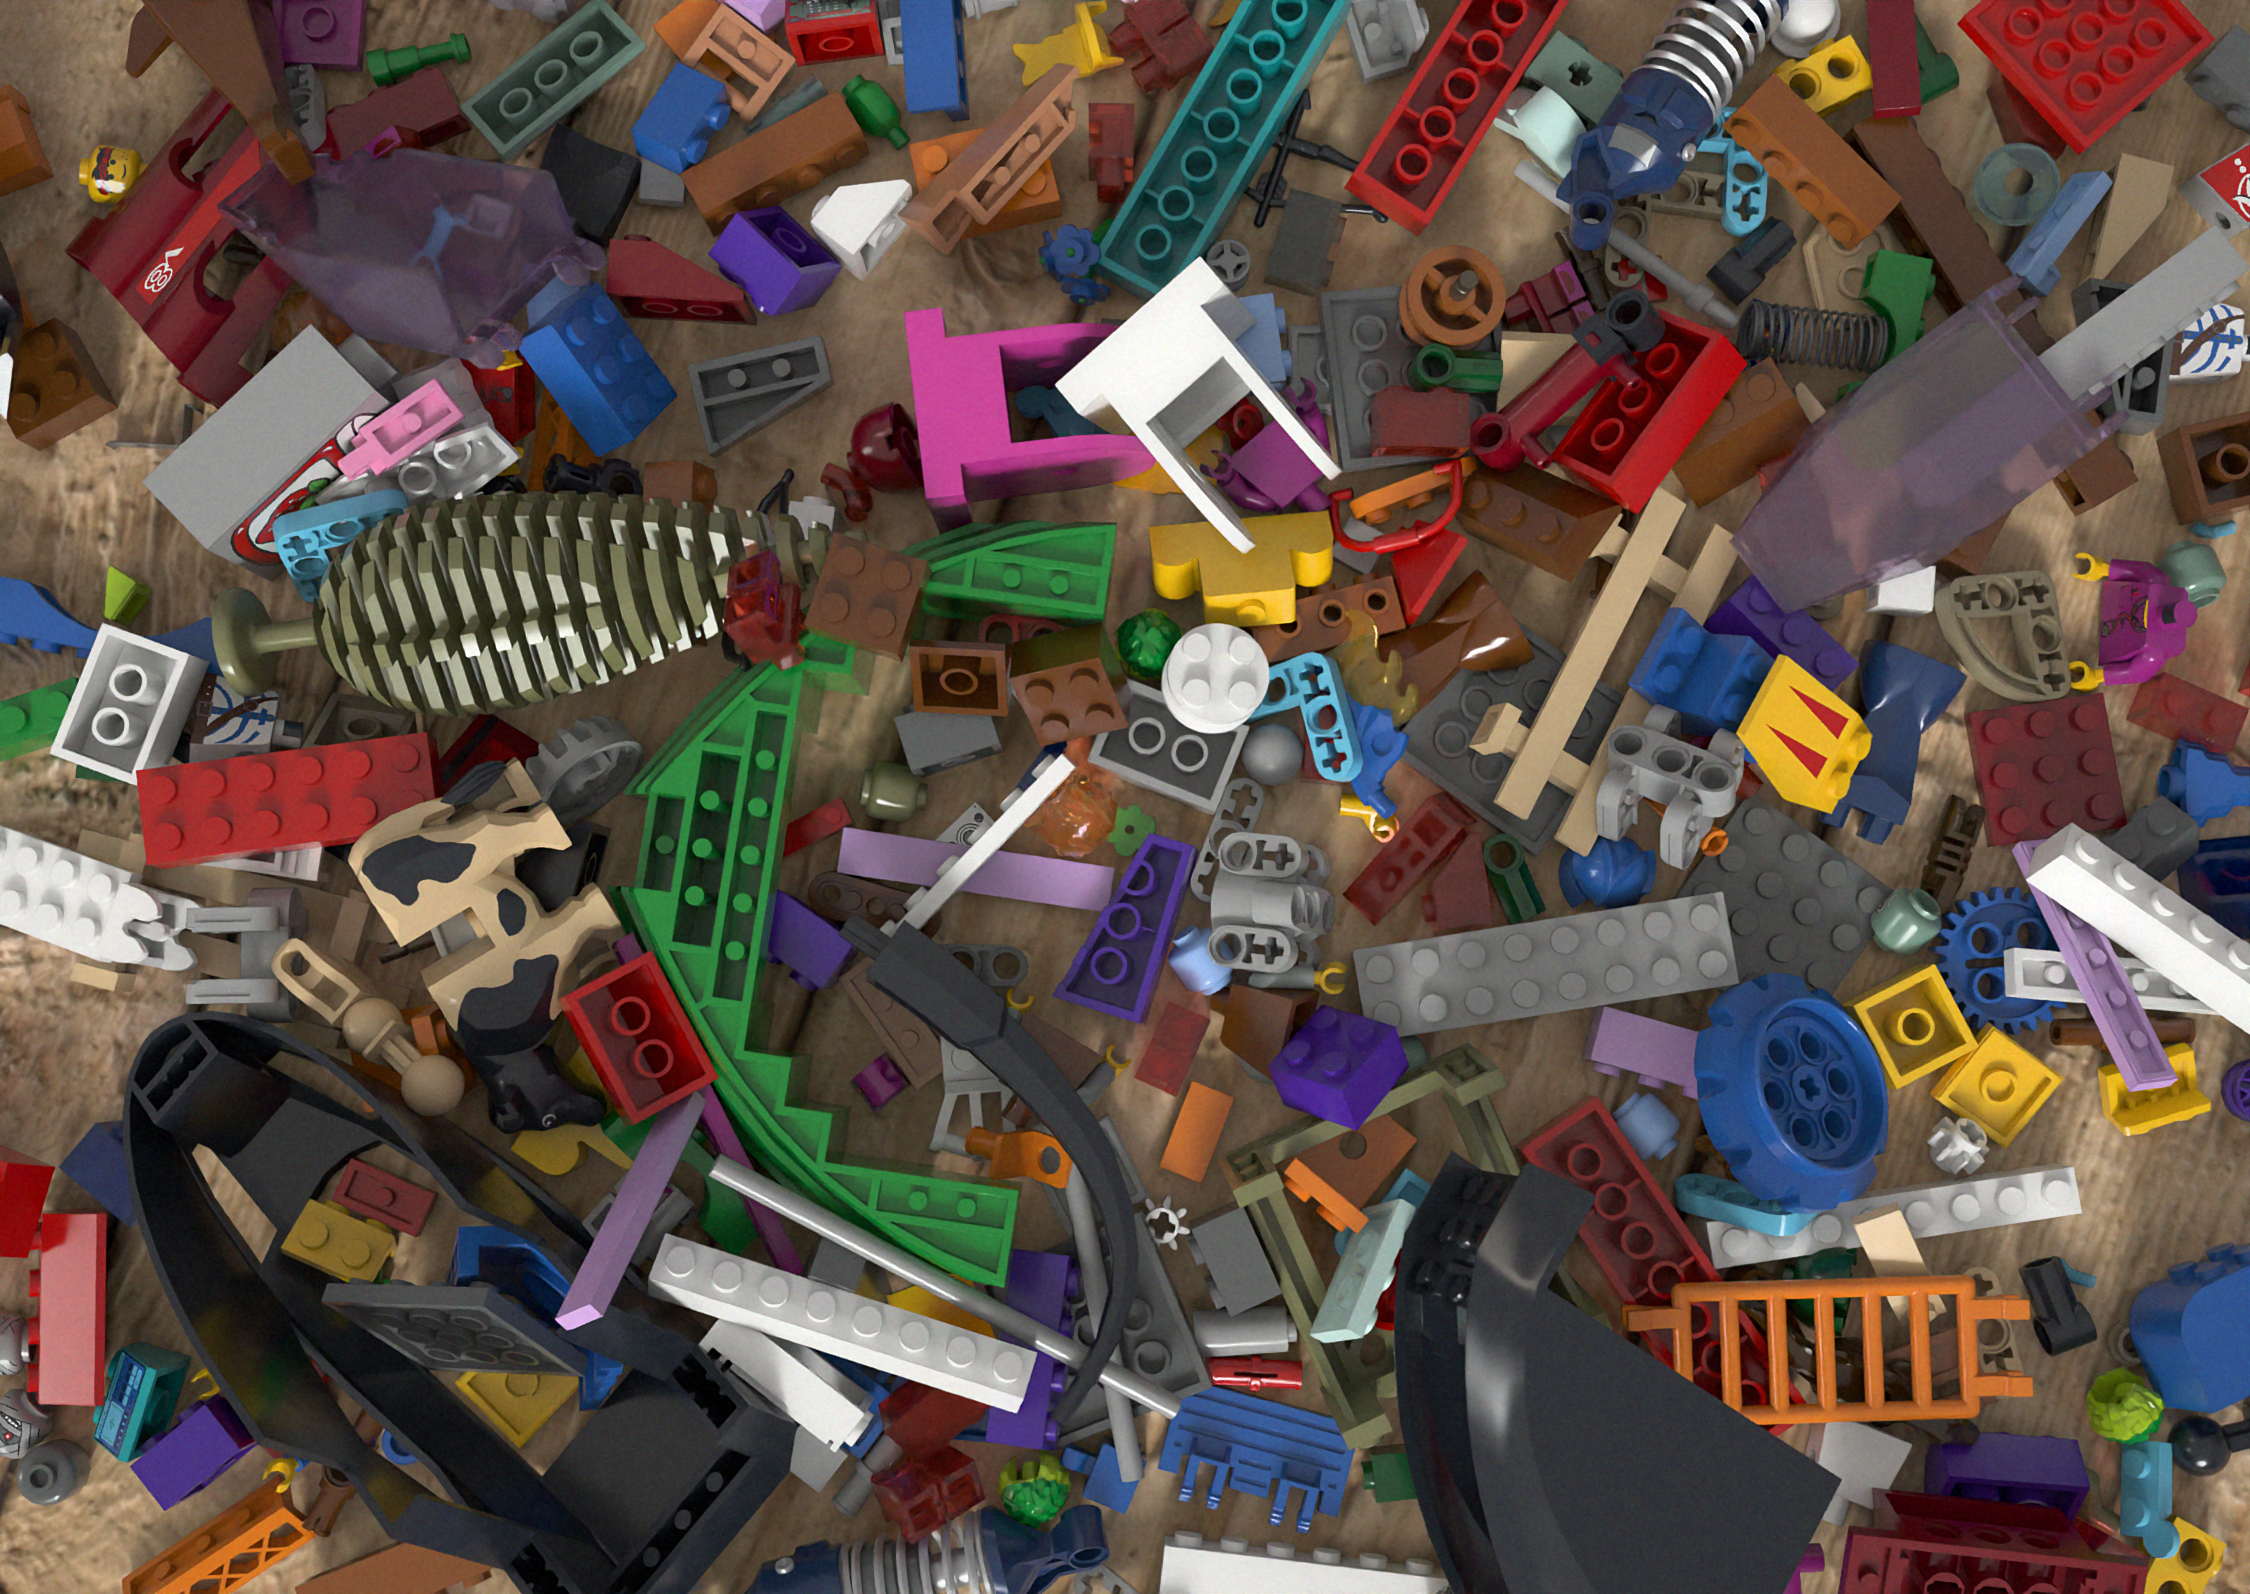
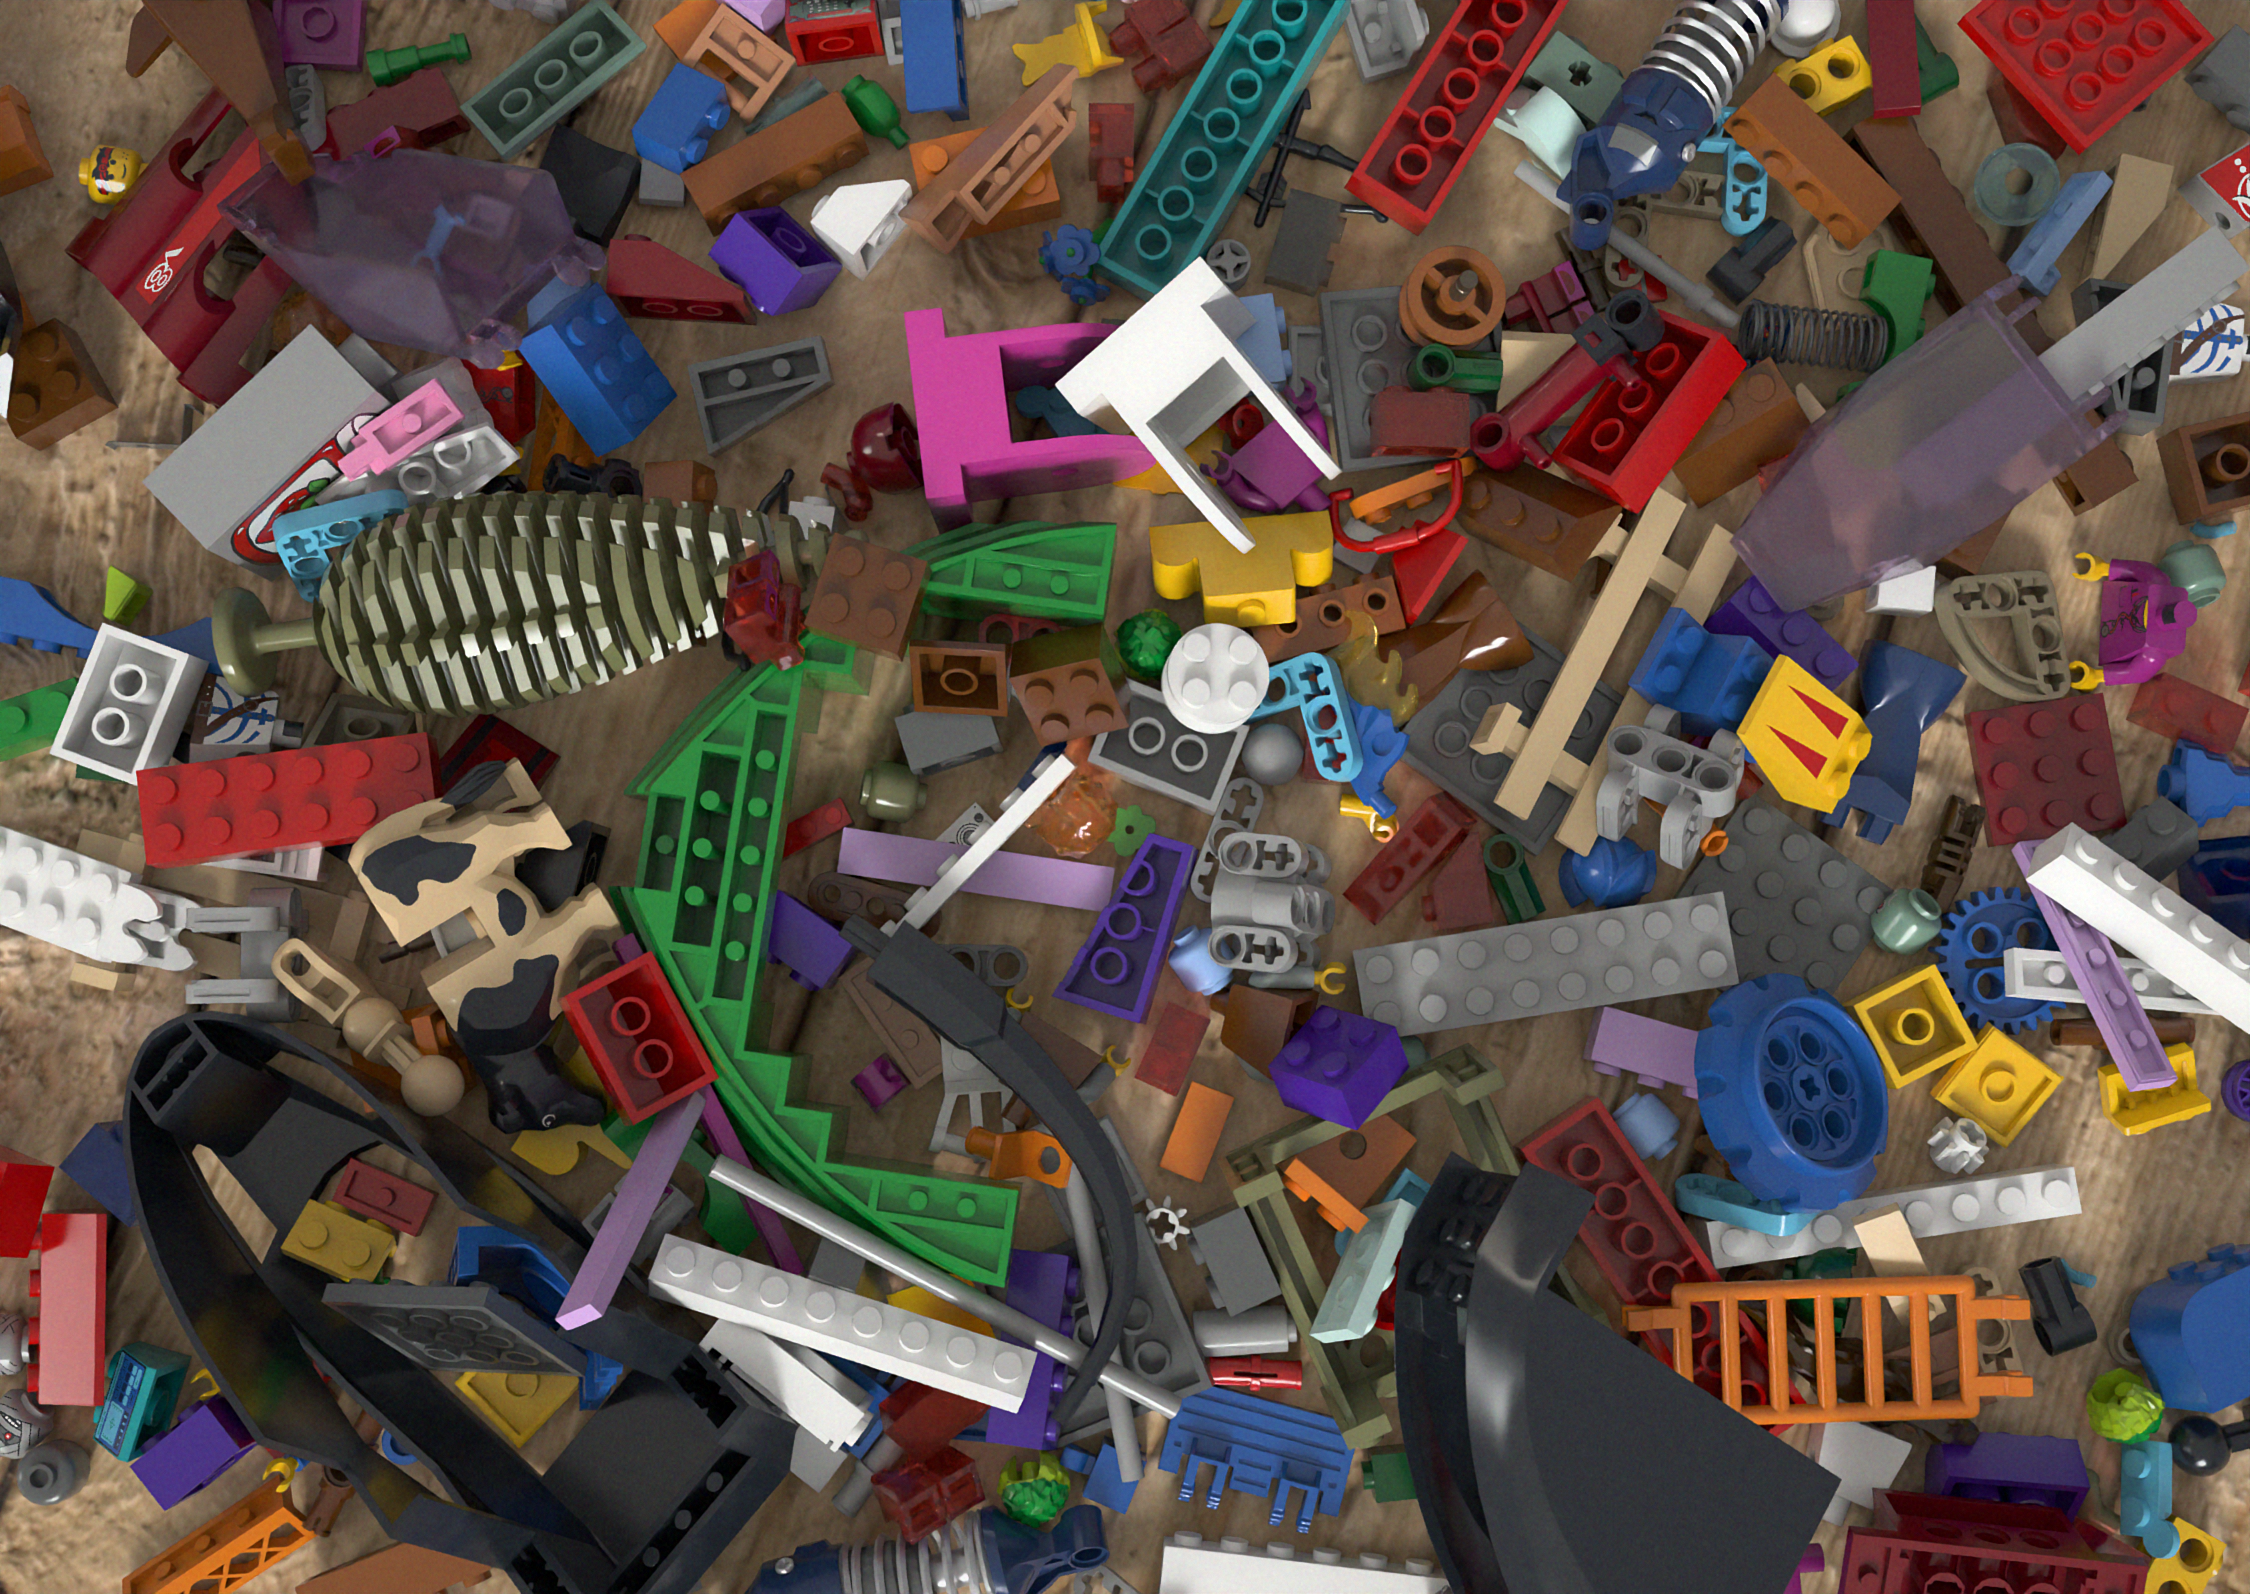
(584, 767): light grey gear -> none

